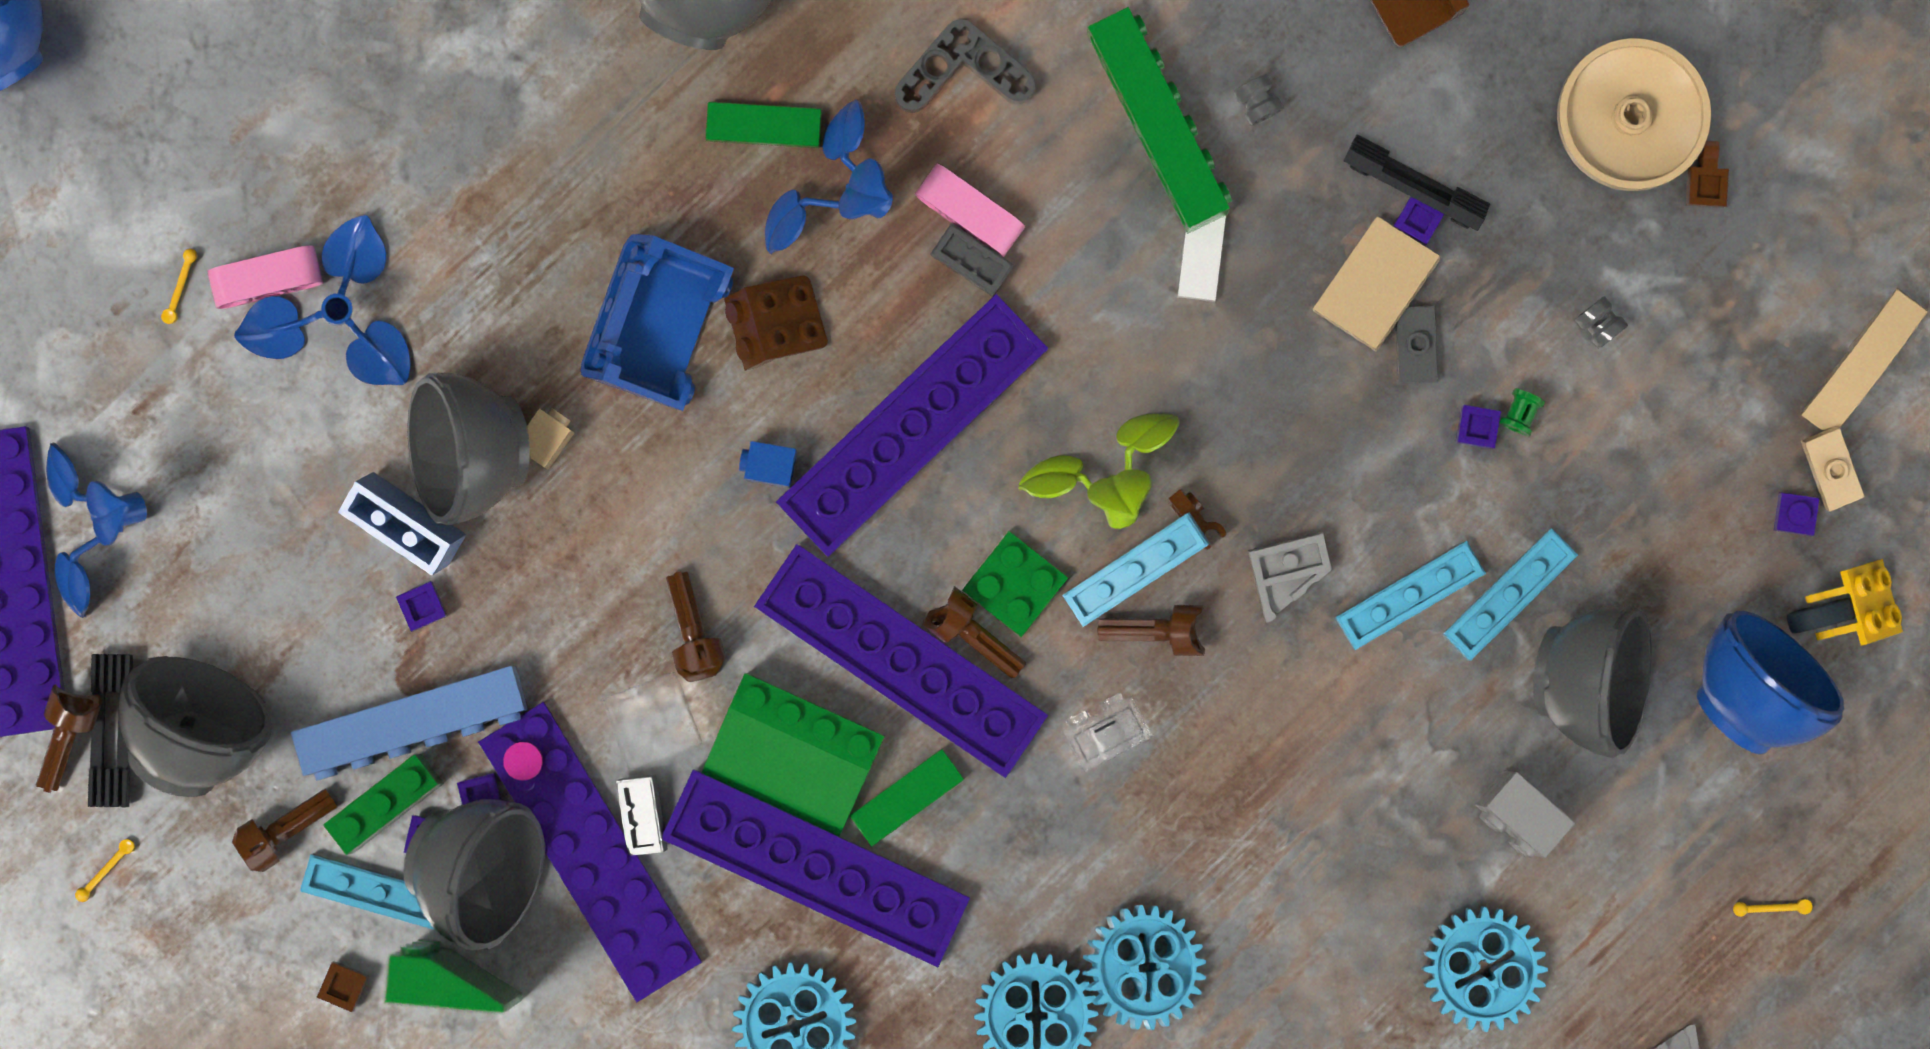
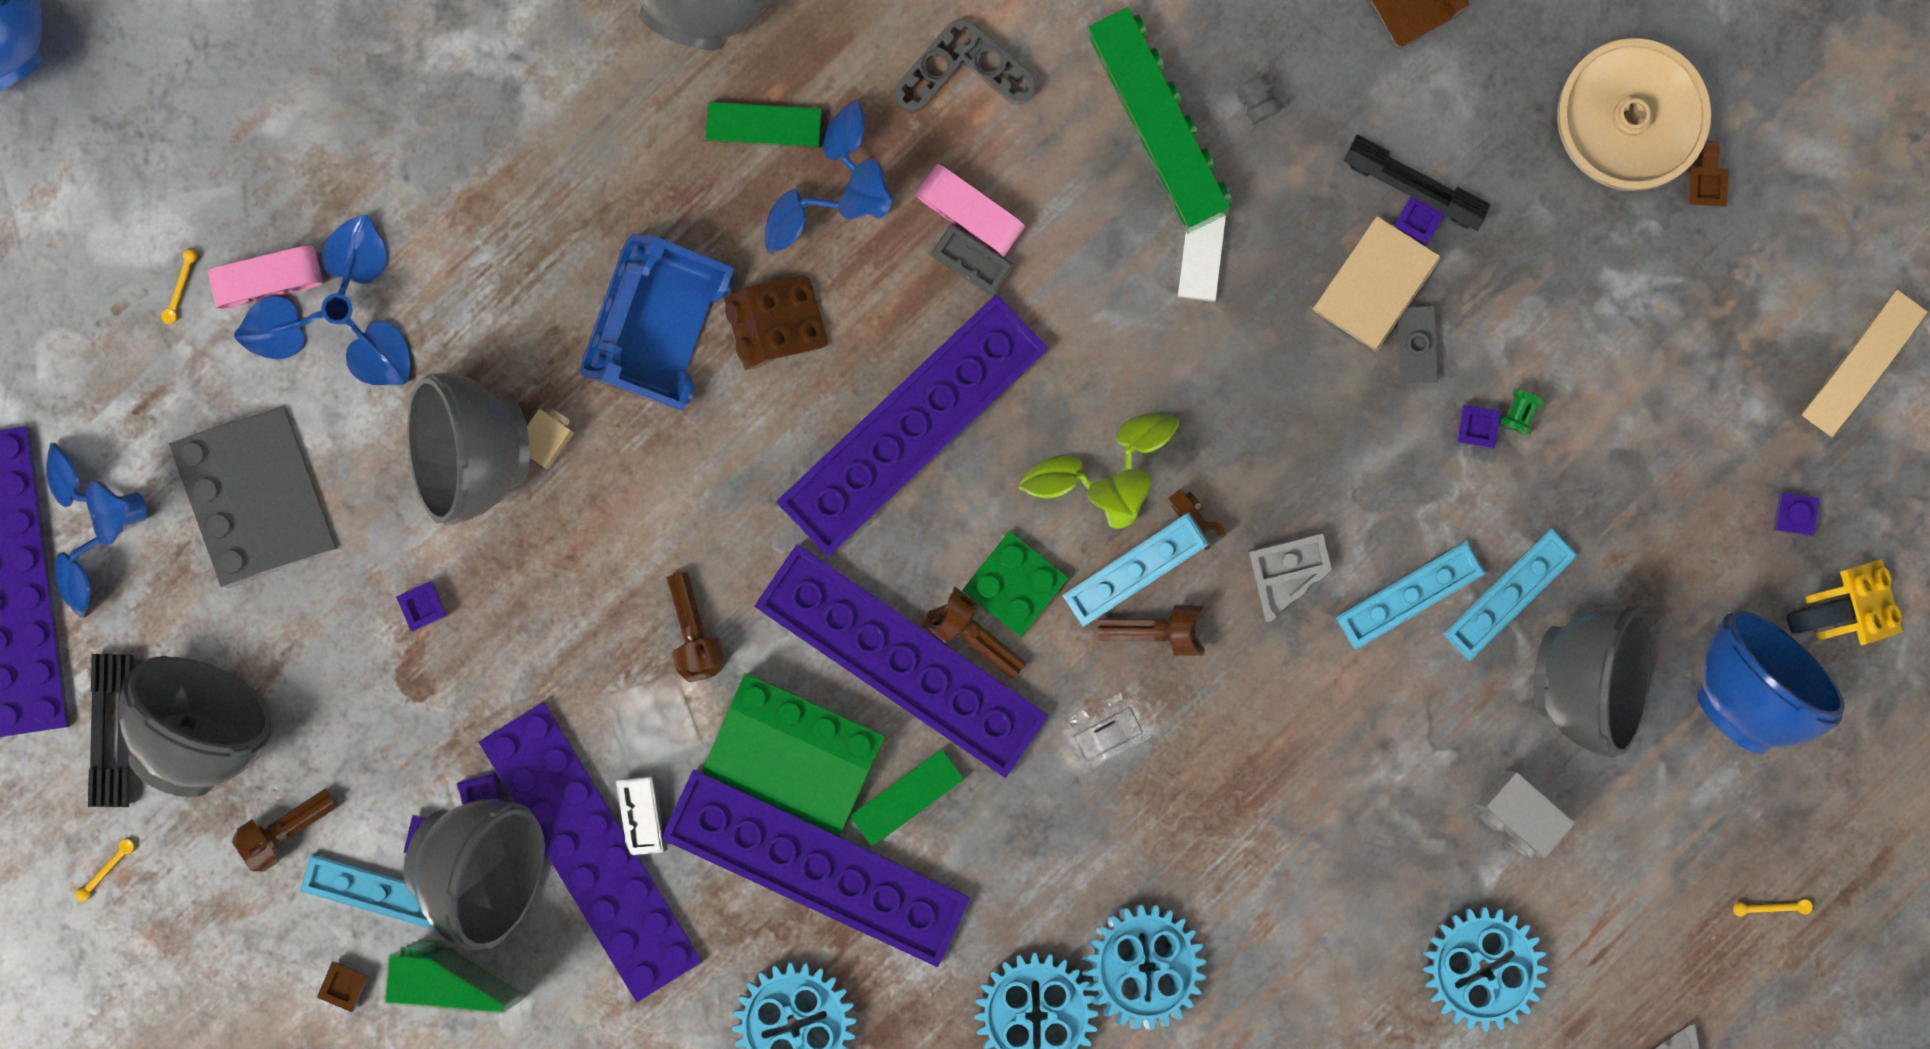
(70, 716): reddish brown piece -> none
(252, 497): none -> dark grey slope
(383, 804): green brick -> none
(401, 523): medium blue brick -> none
(409, 721): medium blue brick -> none
(523, 761): dark pink tile -> none
(768, 464): blue brick -> none
(1607, 328): dark grey wheel -> none
(1832, 468): tan plate -> none

